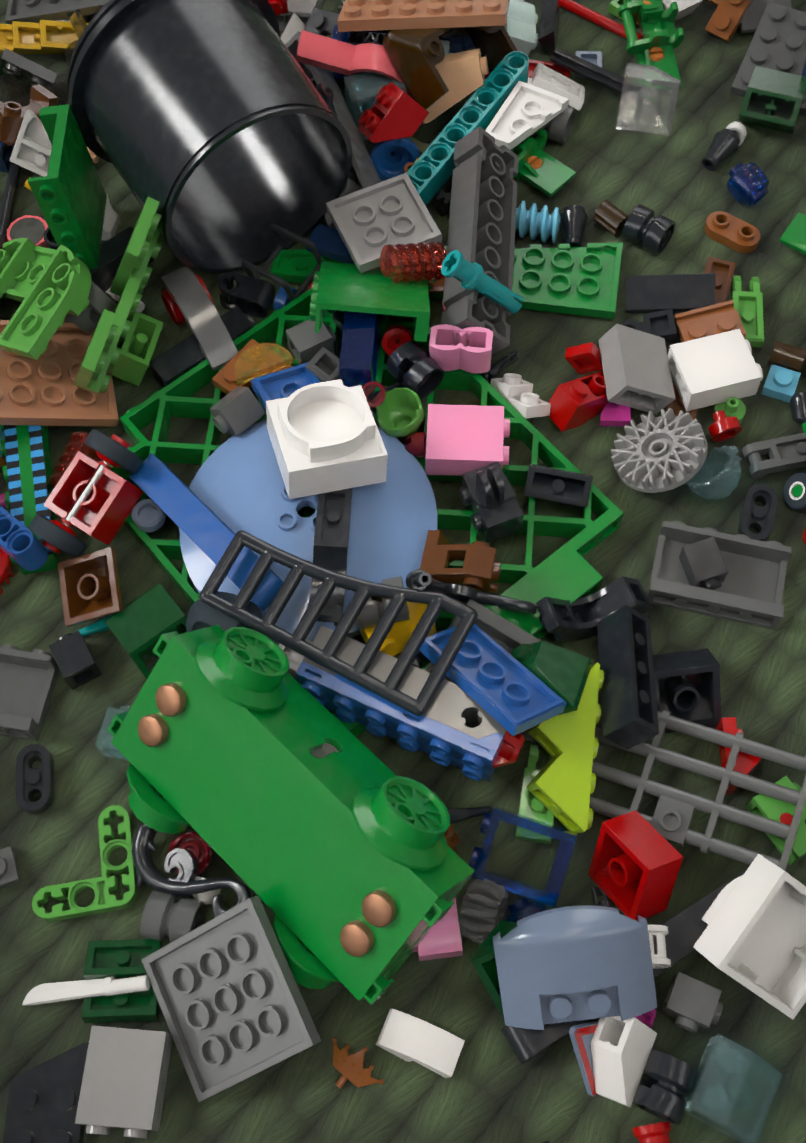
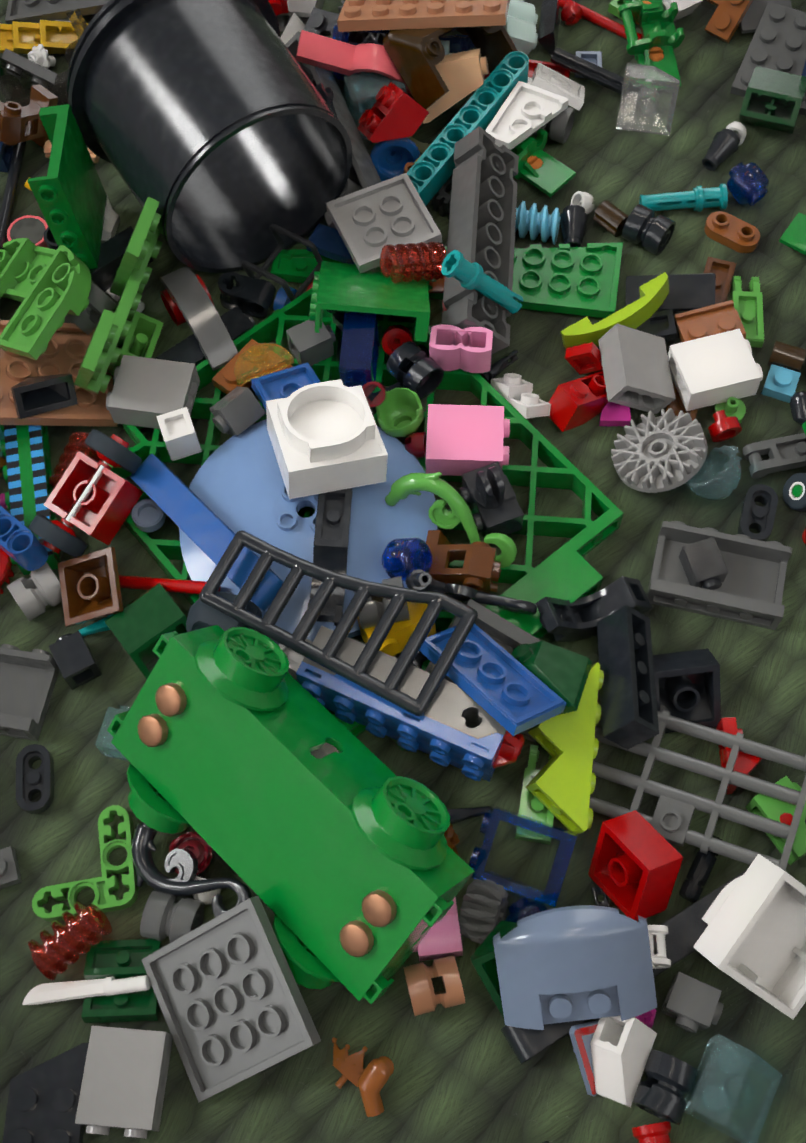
(32, 145): white wing -> none
(36, 592): none -> light grey wheel
(40, 56): none -> white plant
(43, 394): none -> black slope
(69, 939): none -> clear red piece
(150, 389): none -> light grey brick
(169, 585): none -> red bar
(179, 434): none -> white brick
(324, 365): dark grey slope -> none
(372, 1082): none -> dark orange arm
(406, 555): none -> clear blue head
(420, 1042): white slope -> none
(421, 987): none -> nougat wheel
(445, 519): none -> bright green plant
(558, 485): black slope -> none
(571, 13): none -> red hinge
(583, 199): none -> white hinge
(632, 316): none -> lime slope
(696, 199): none -> teal pin
(698, 875): none -> black axle

